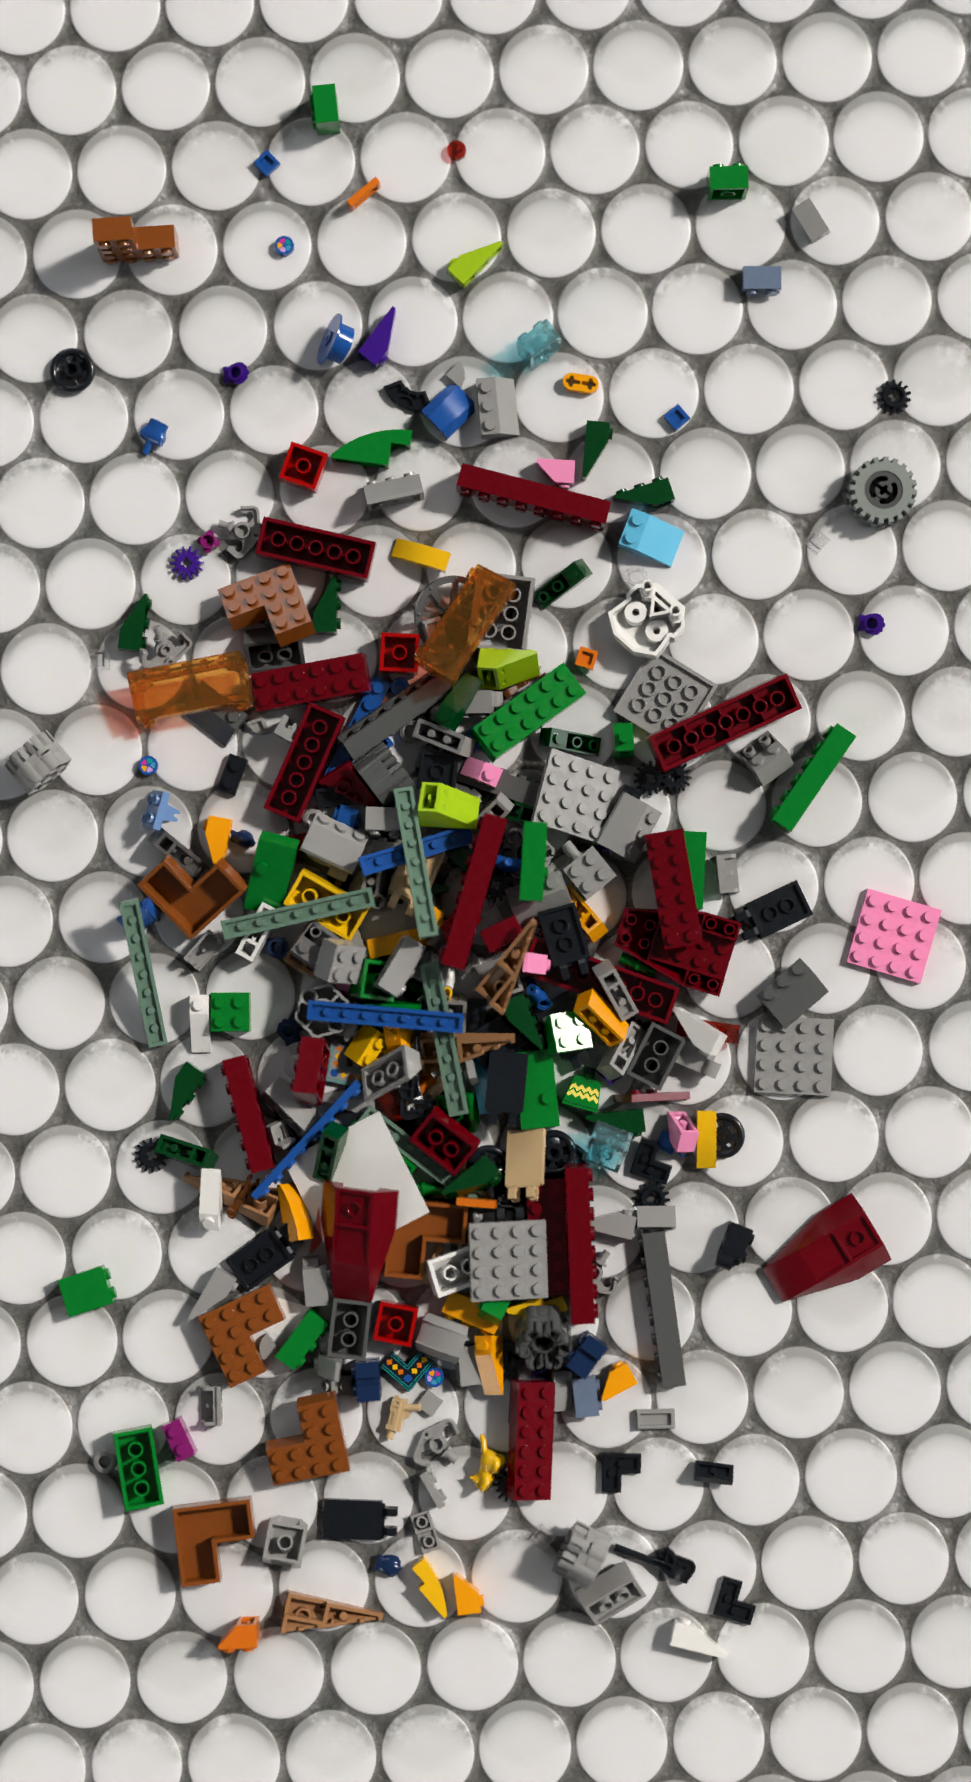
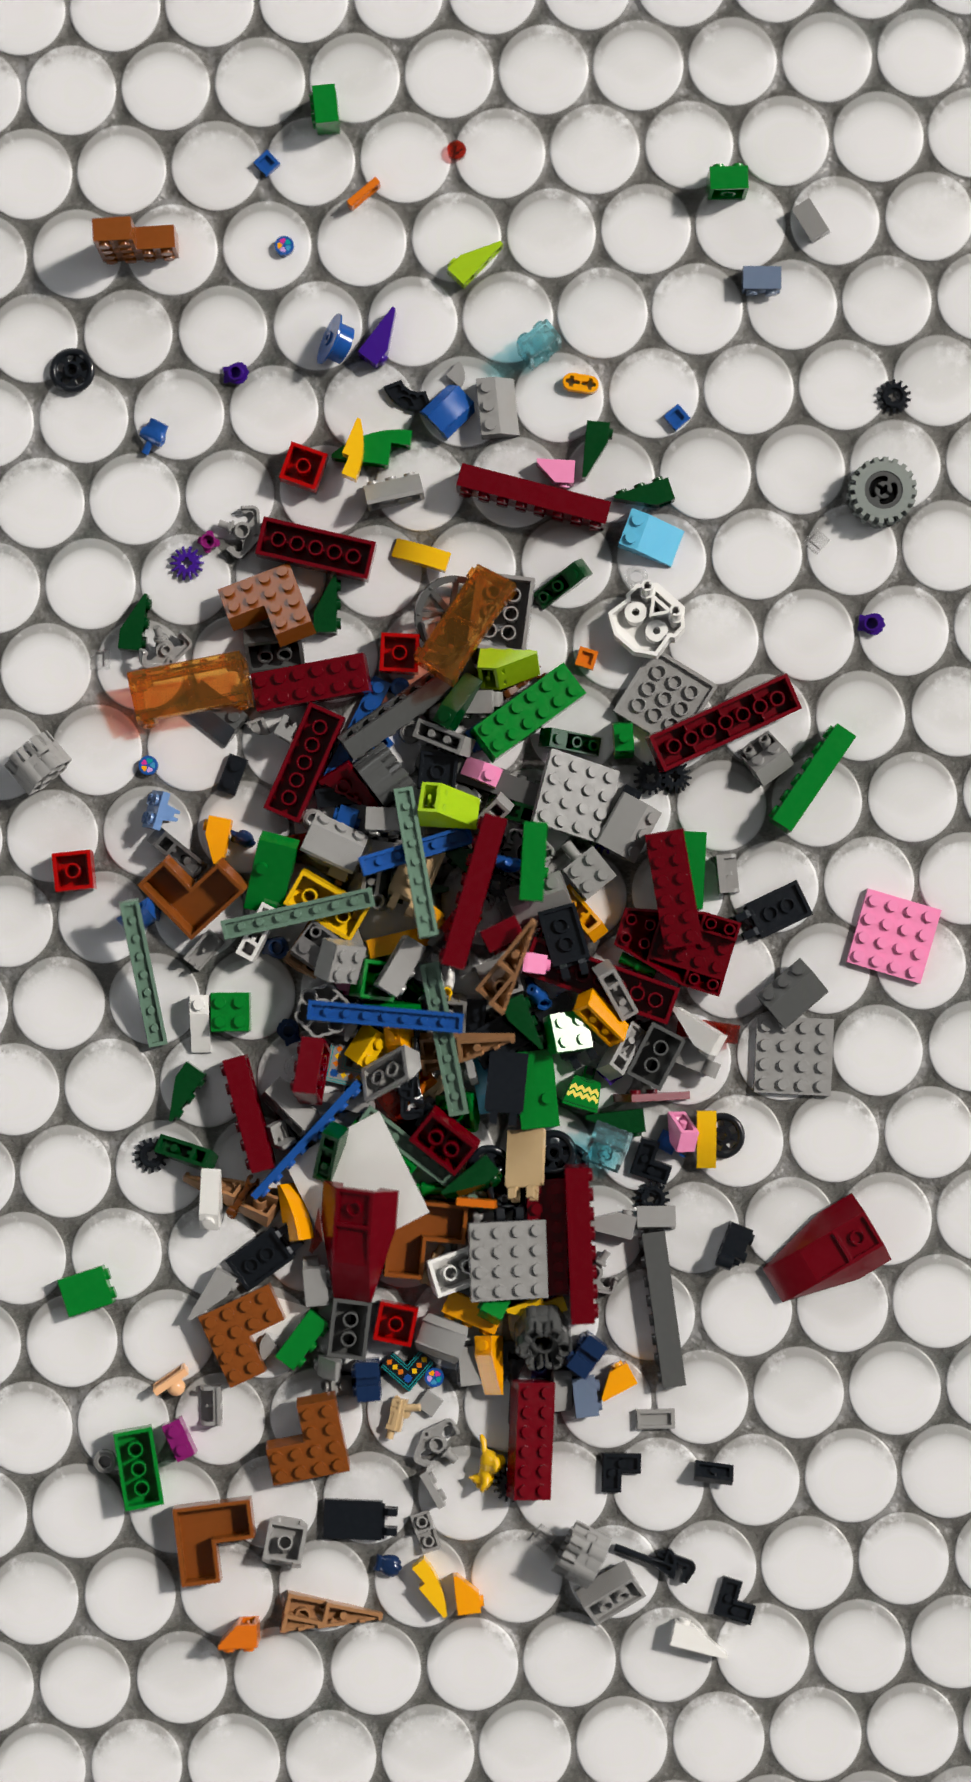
(74, 871): none -> red brick
(172, 1382): none -> light nougat tile
(354, 452): none -> yellow slope

